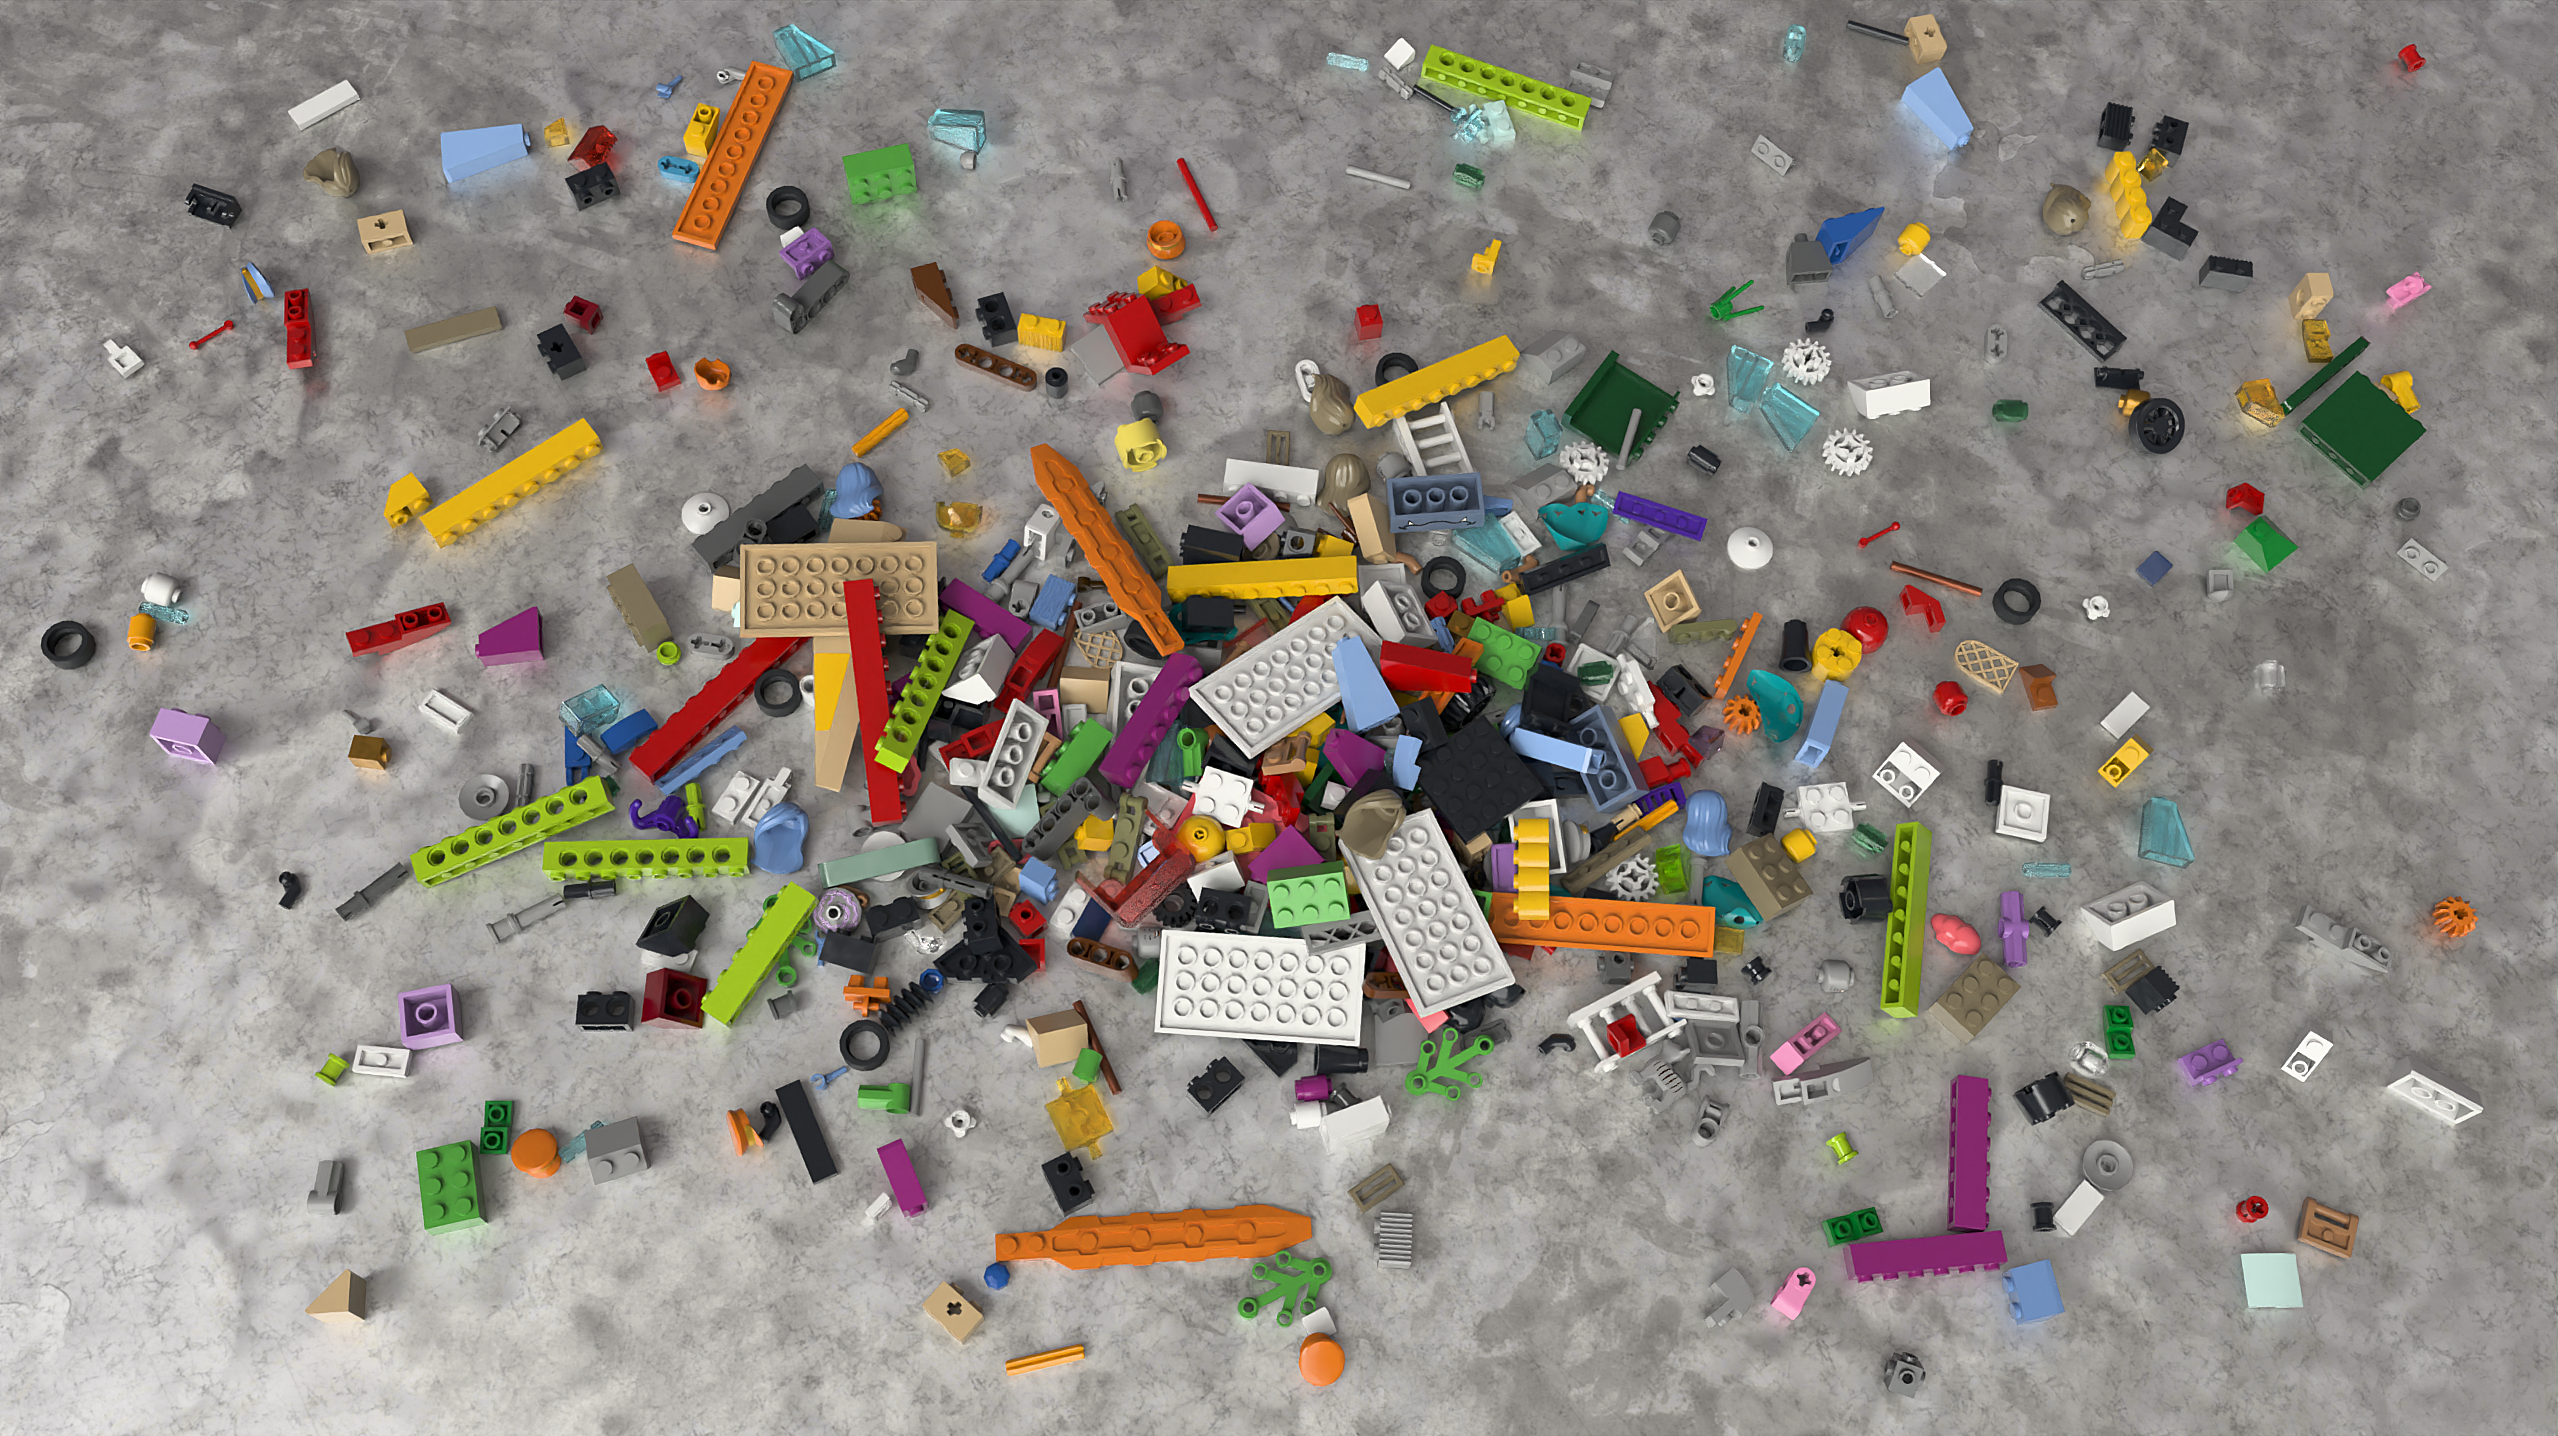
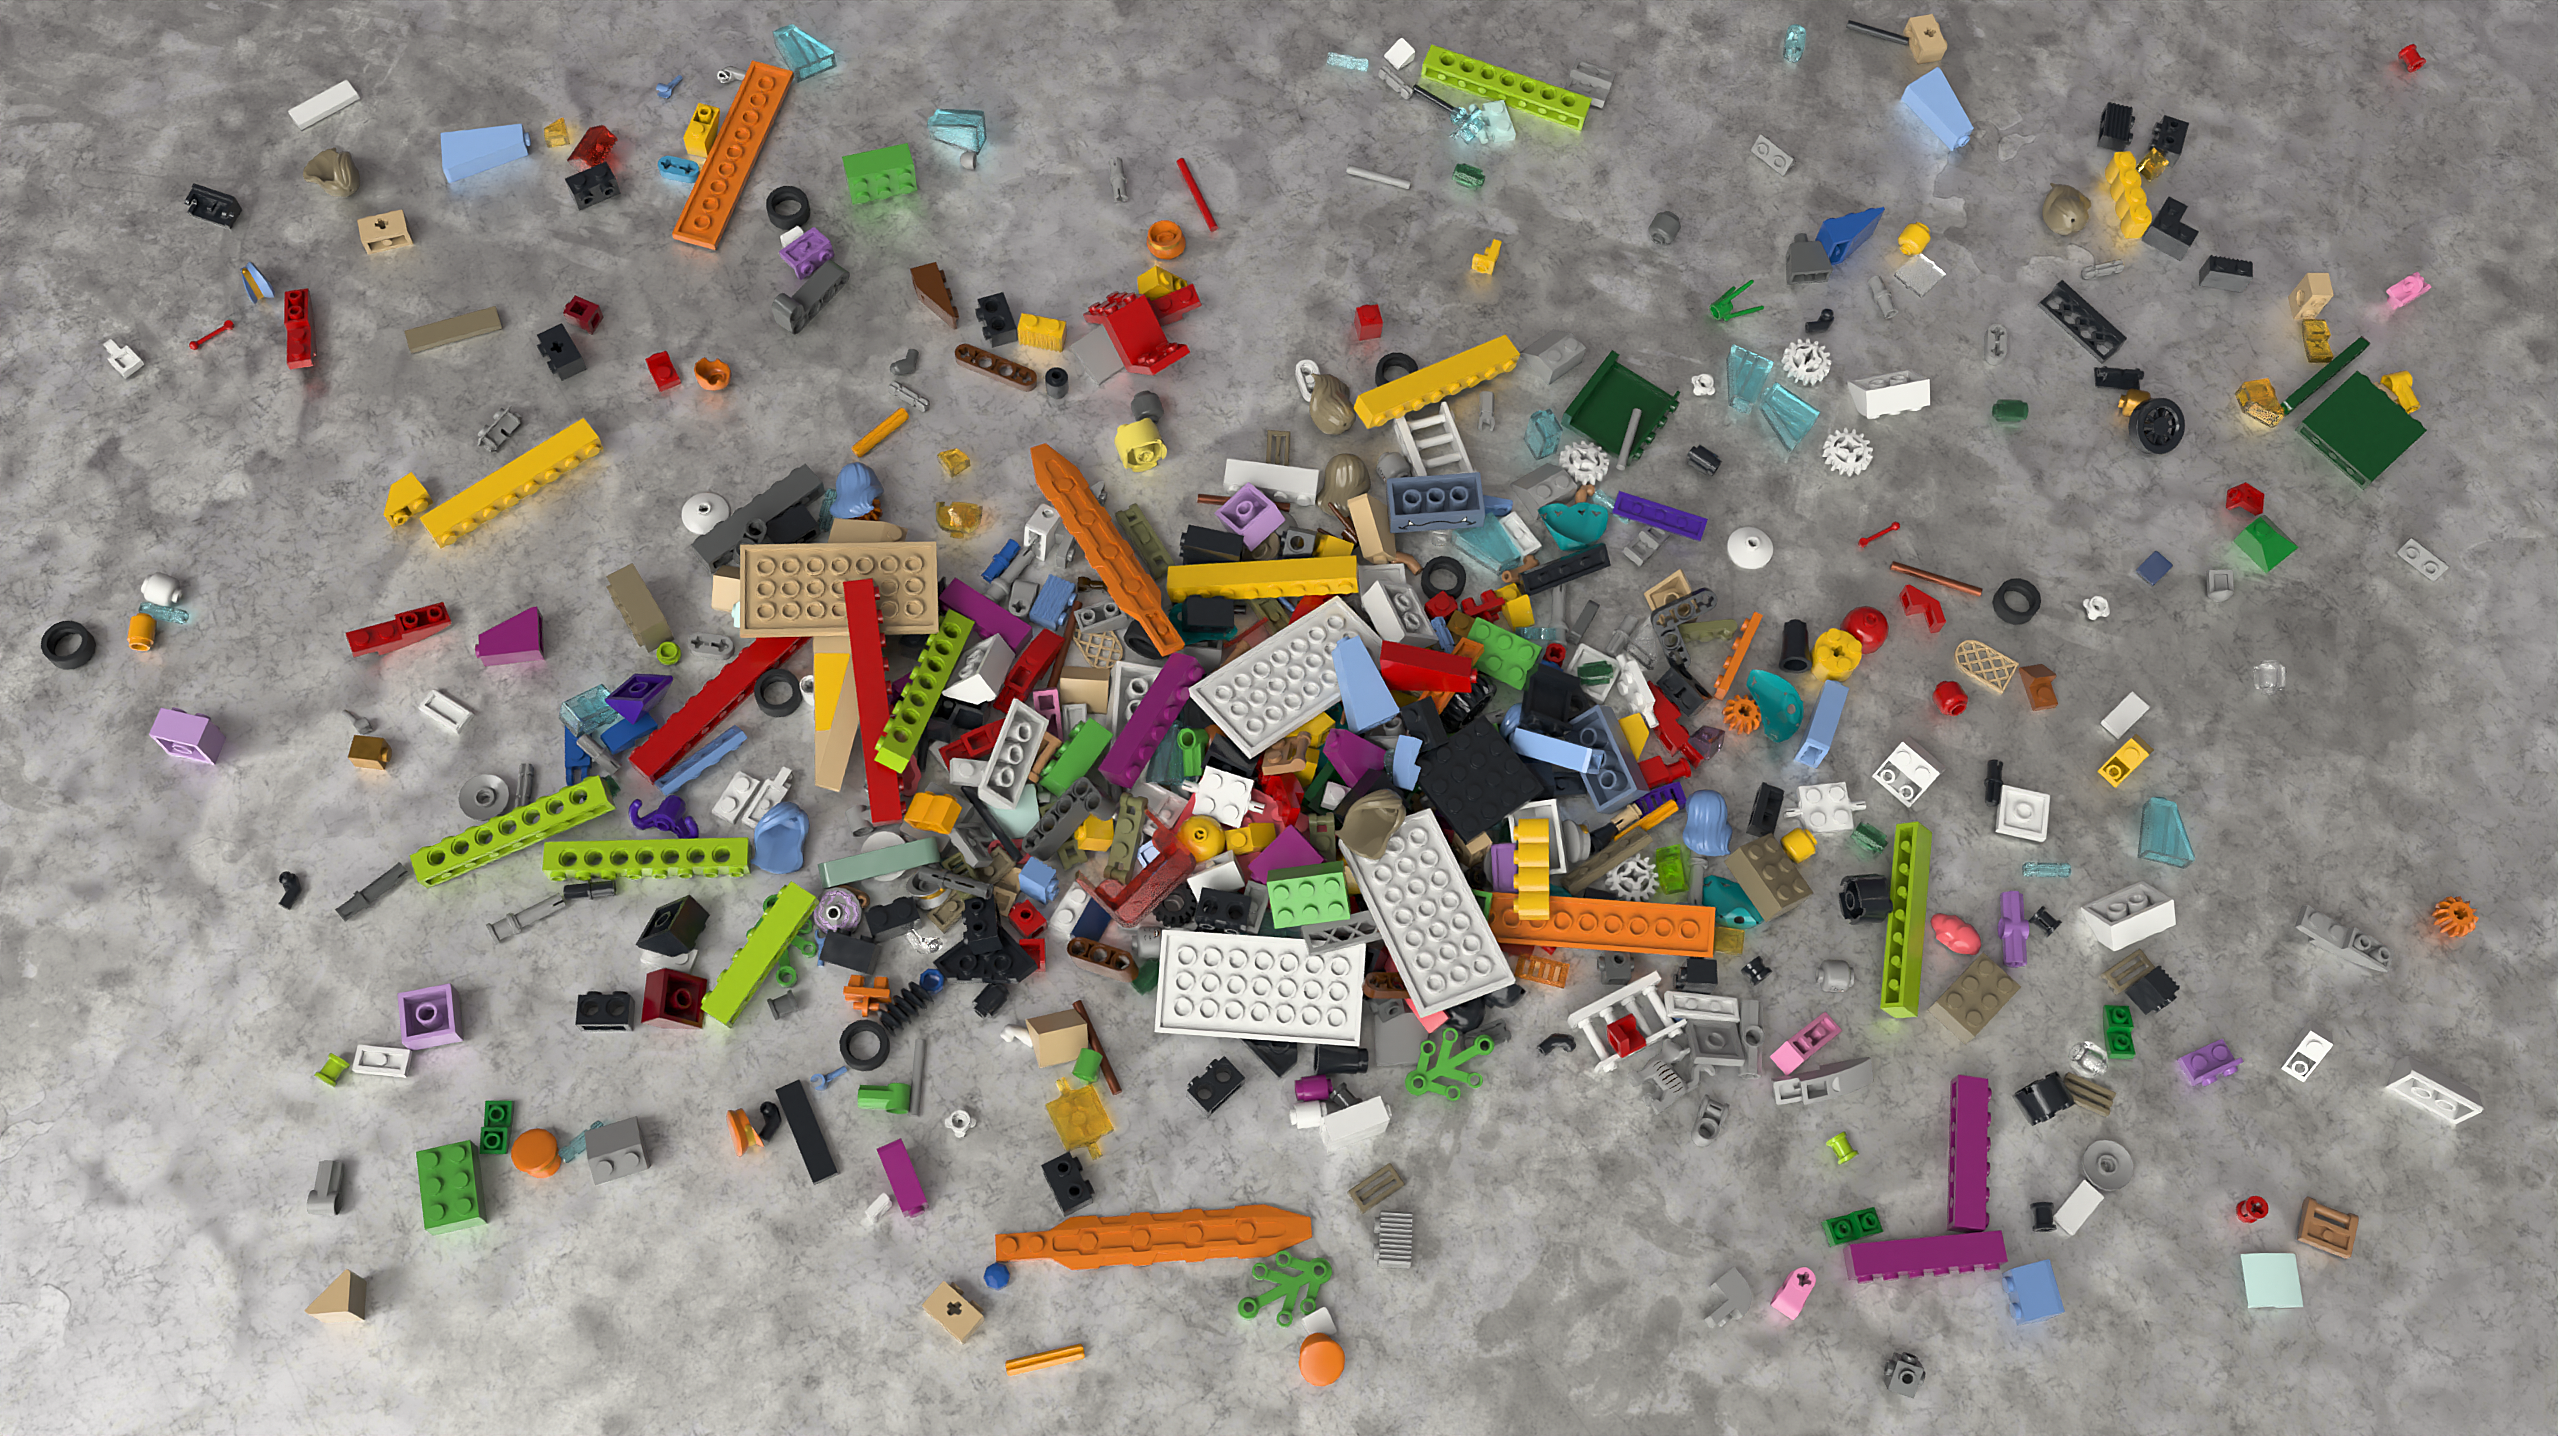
(639, 695): none -> dark purple slope
(695, 804): lime axle -> none
(933, 812): none -> light orange brick
(1543, 961): none -> clear orange slope
(1670, 624): none -> black beam
(2408, 508): dark grey plate -> none

